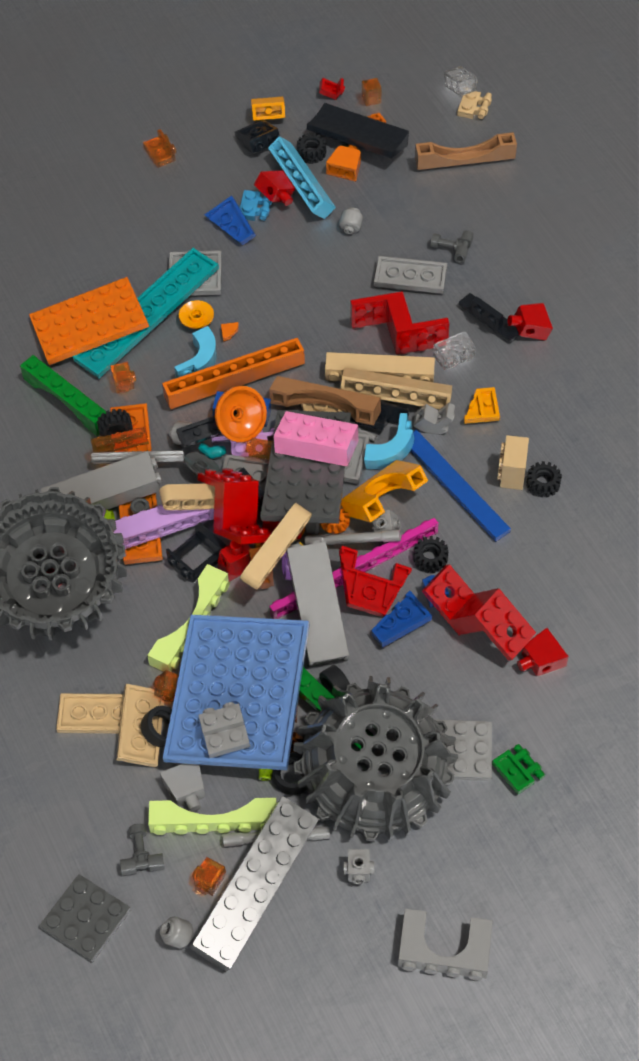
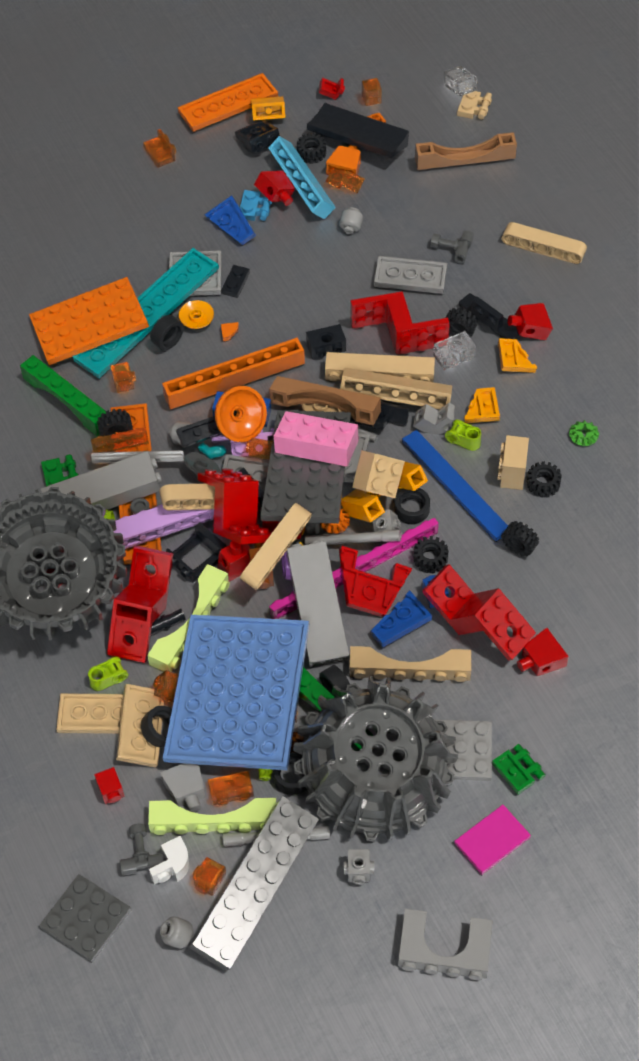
(54, 470): none -> green plate
(108, 673): none -> lime piece
(109, 785): none -> red brick
(140, 604): none -> red bracket
(167, 332): none -> black tyre
(167, 621): none -> black pin
(176, 862): none -> white brick
(206, 356): medium azure arch -> none
(224, 729): light grey plate -> none
(226, 102): none -> orange plate
(230, 788): none -> clear orange bracket
(235, 281): none -> black plate
(325, 340): none -> black brick
(347, 179): none -> clear orange slope
(378, 474): none -> tan brick
(381, 455): medium azure arch -> none
(412, 517): none -> black tyre
(449, 666): none -> tan arch
(461, 321): none -> black tyre
(464, 435): none -> lime piece
(492, 839): none -> dark pink tile
(513, 357): none -> light orange wing
(520, 538): none -> black tyre
(544, 243): none -> tan beam
(577, 436): none -> bright green gear

